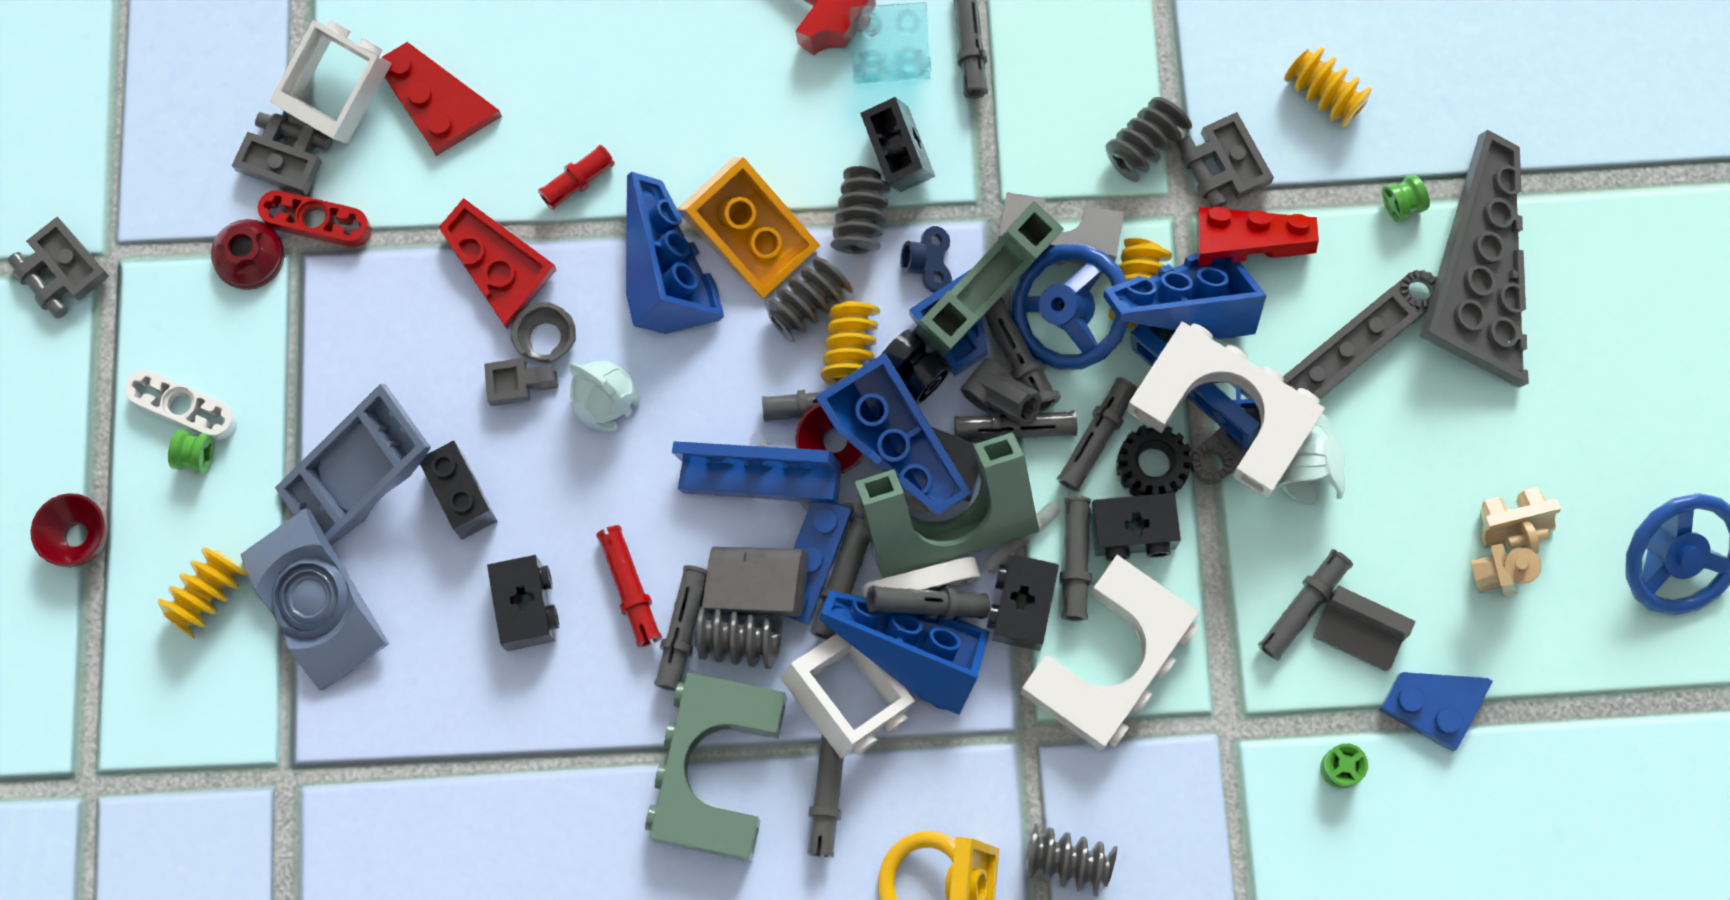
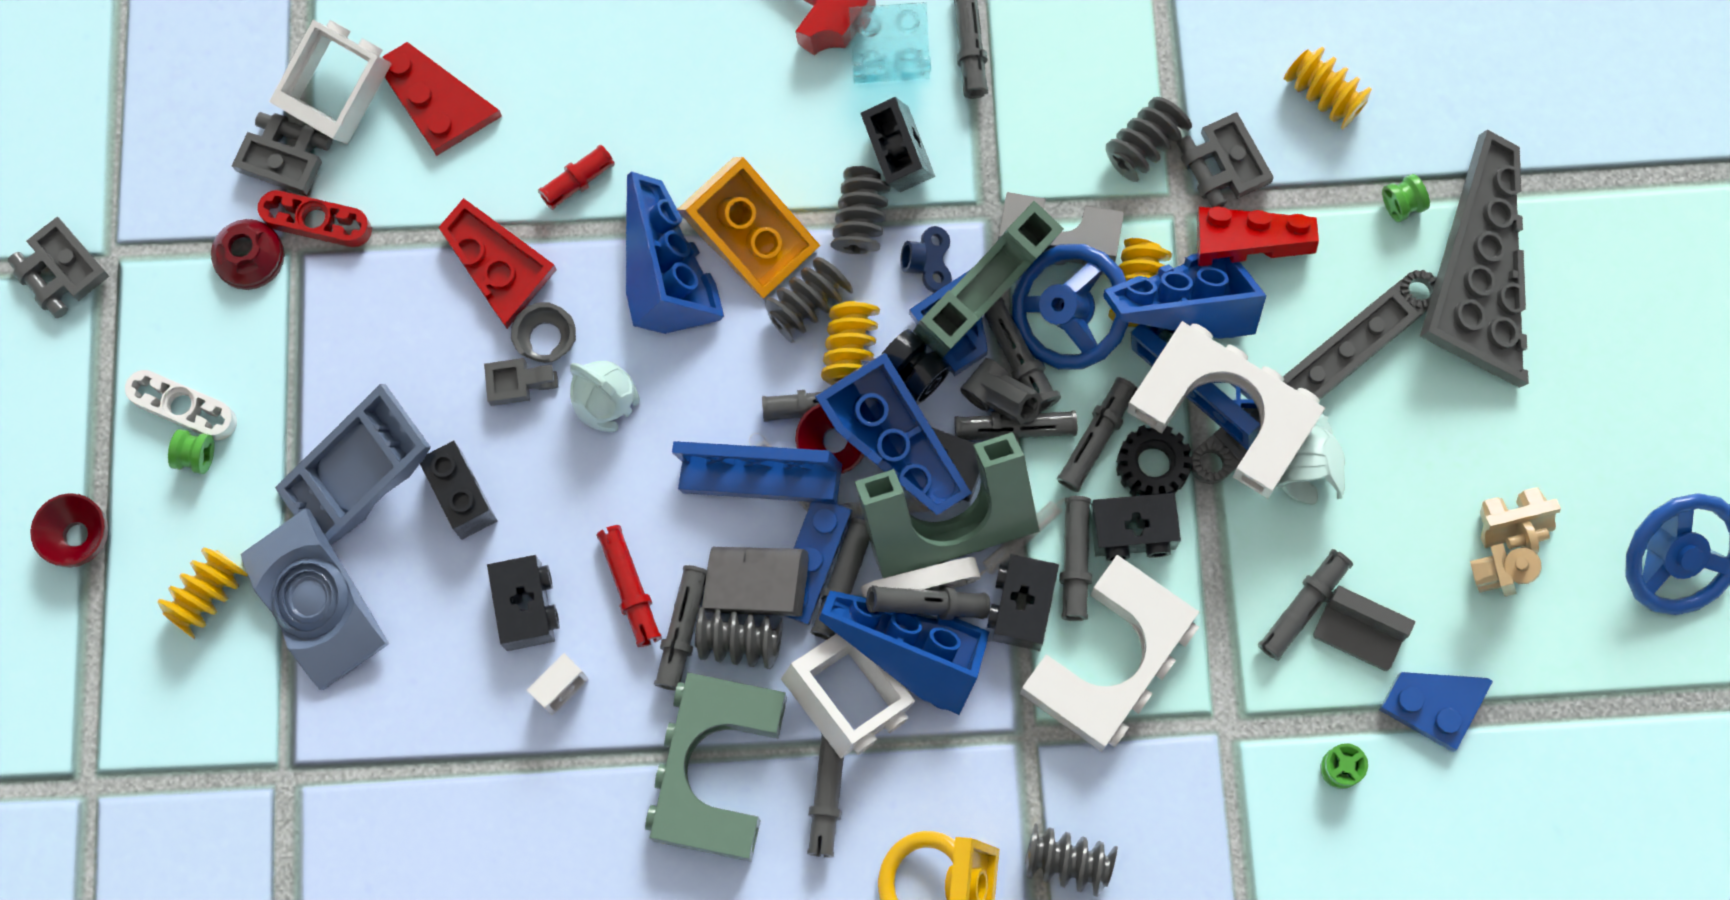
(558, 684): none -> white piece

